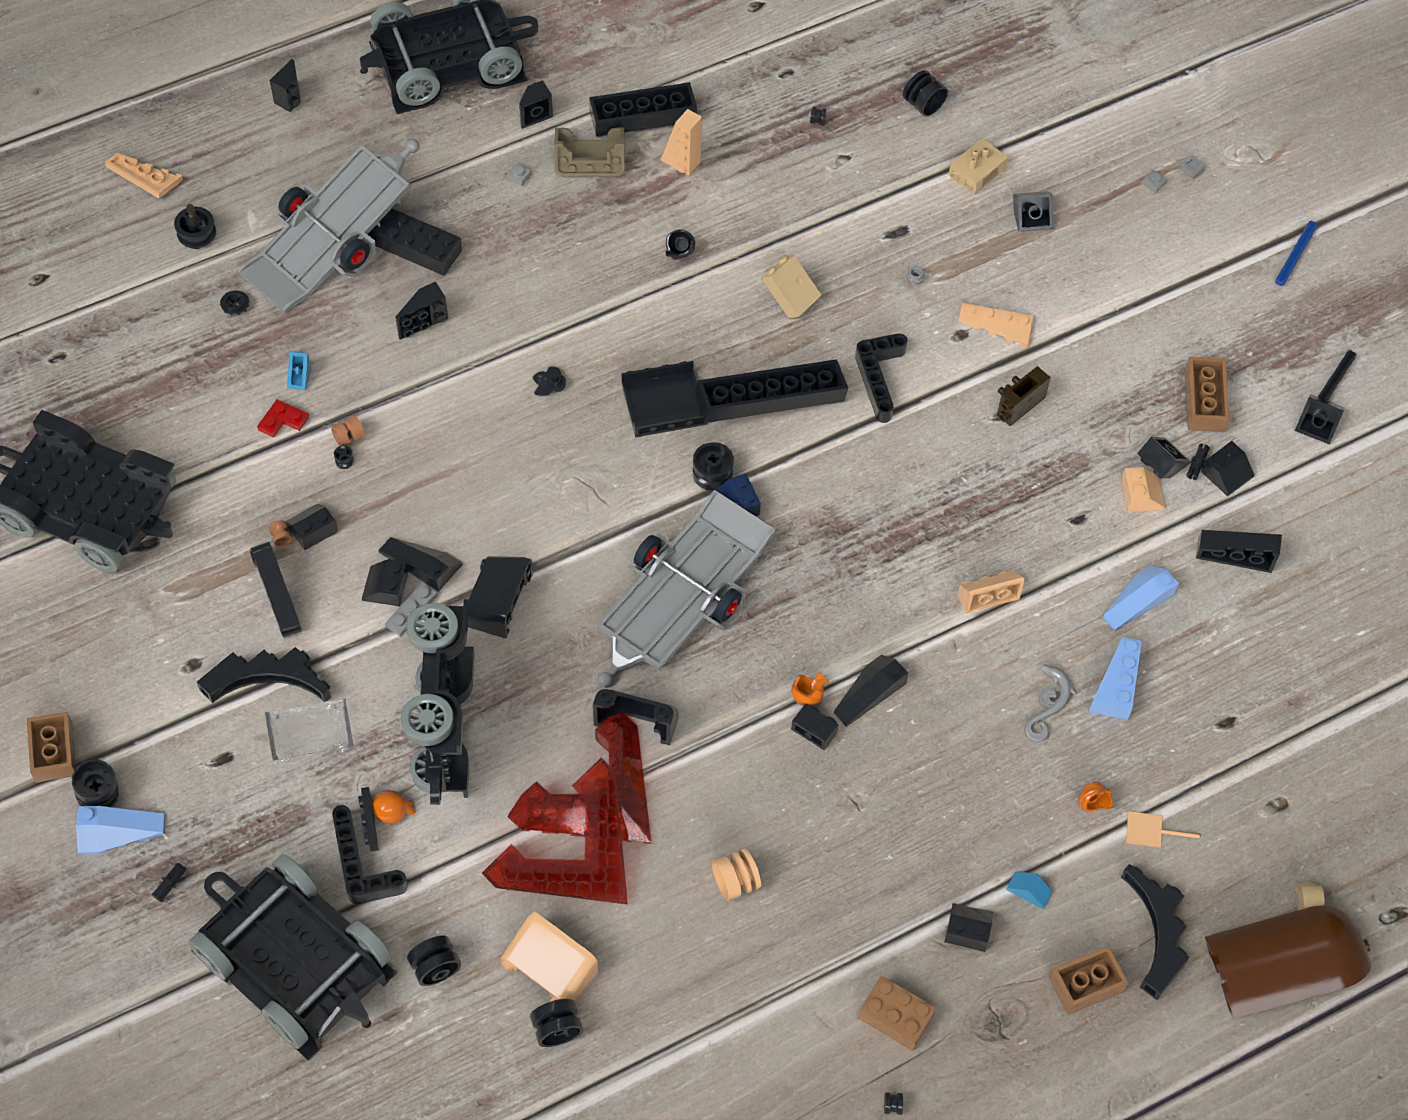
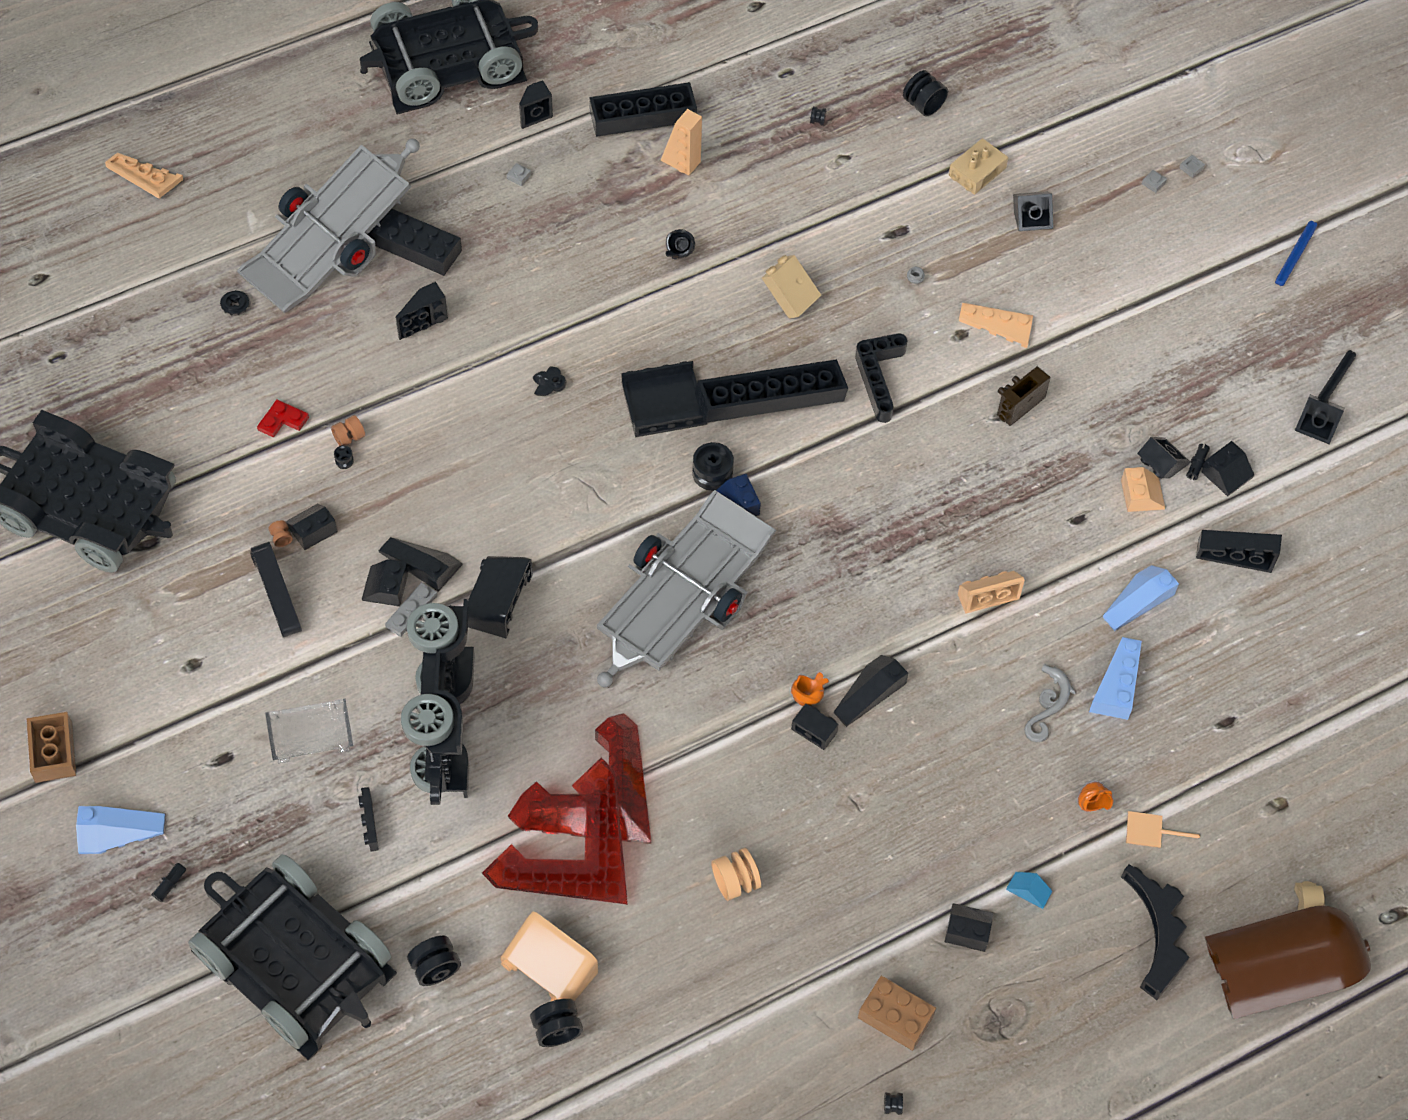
(92, 776): black wheel -> none
(195, 227): black wheel -> none
(264, 668): black arch -> none
(286, 87): black slope -> none
(298, 370): dark azure slope -> none
(353, 862): black beam -> none
(391, 807): orange hat -> none
(589, 157): dark tan windscreen -> none
(612, 703): black windscreen -> none
(1088, 980): medium nougat brick -> none
(1206, 394): medium nougat brick -> none

